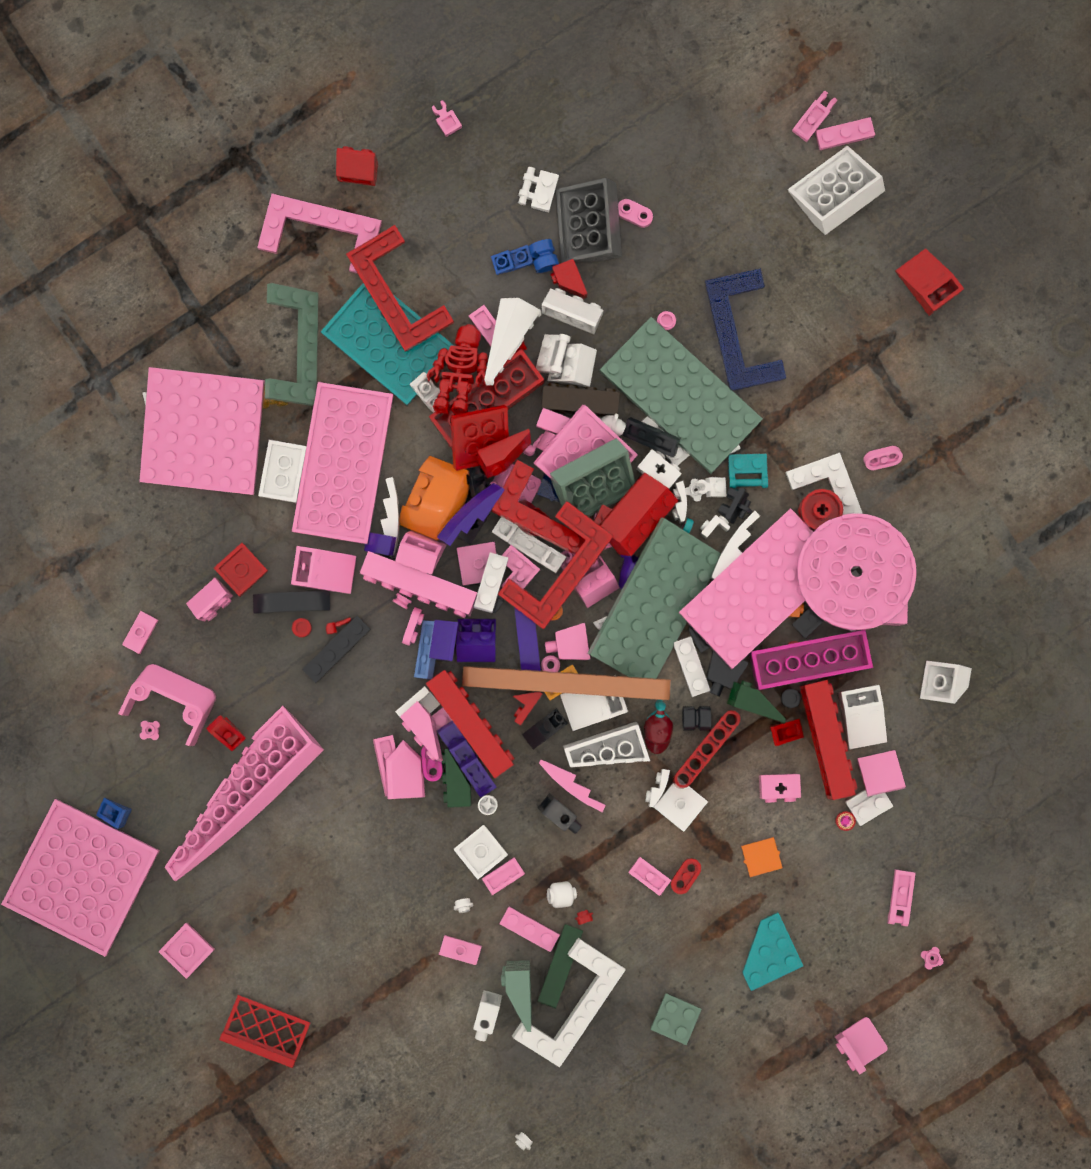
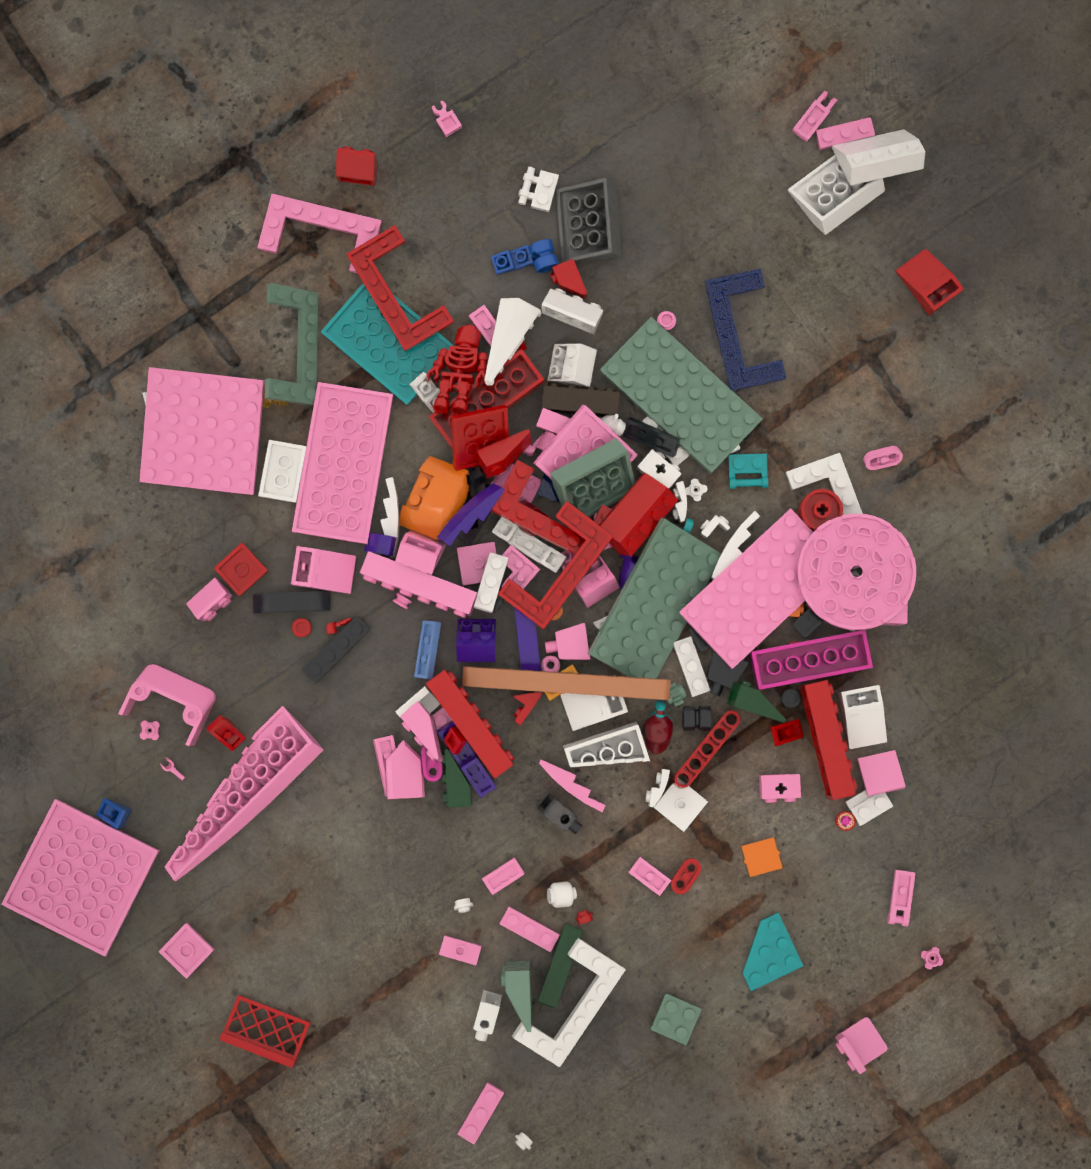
(140, 632): bright pink plate -> none
(171, 768): none -> bright pink hand
(416, 619): bright pink plate -> none
(443, 640): dark purple slope -> none
(455, 740): none -> red plate
(480, 851): white plate -> none
(480, 1113): none -> bright pink plate
(487, 804): white wheel -> none
(544, 728): black slope -> none
(552, 353): white plate -> none
(634, 213): bright pink plate -> none
(677, 695): none -> sand green gear
(712, 487): white plate -> none
(738, 507): black hips -> none
(880, 156): none -> white slope
(944, 681): white slope -> none

